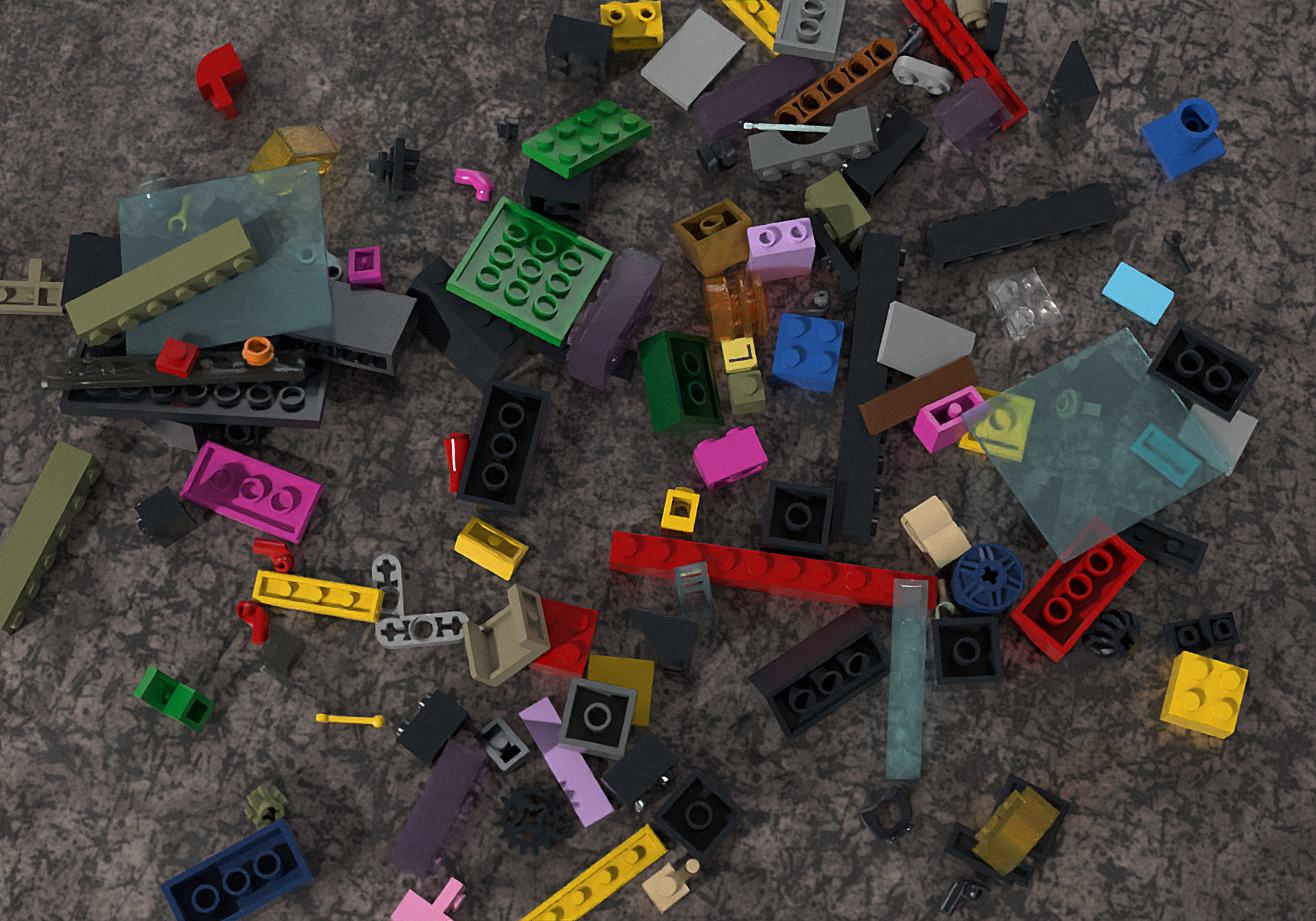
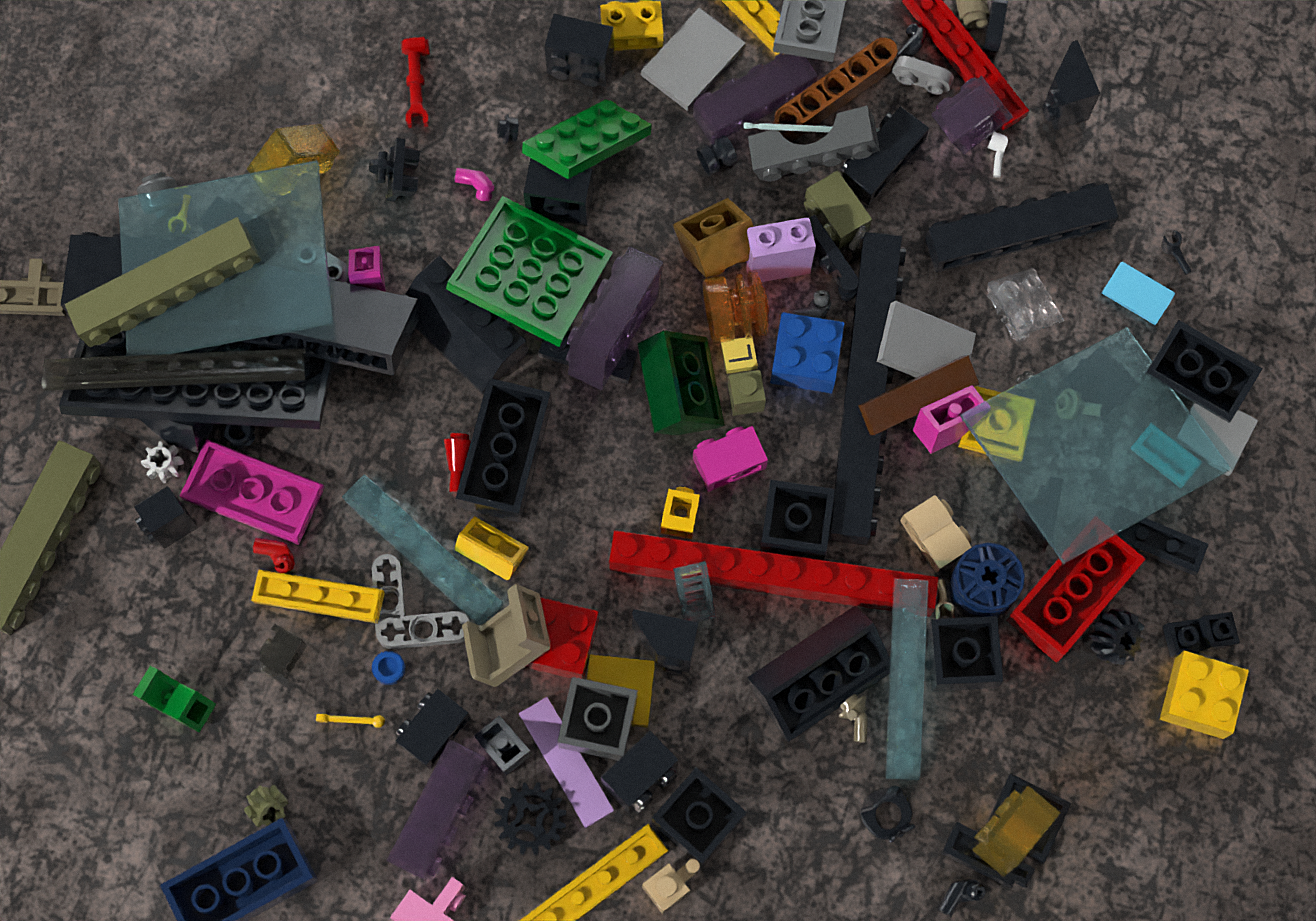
(156, 456): none -> white gear
(177, 358): red plate -> none
(217, 74): red brick -> none
(255, 617): red arm -> none
(258, 351): orange plate -> none
(388, 667): none -> blue tile
(414, 48): none -> red piece
(422, 550): none -> clear light blue plate
(854, 709): none -> dark tan plate
(998, 143): none -> white hand
(1185, 138): blue plant -> none

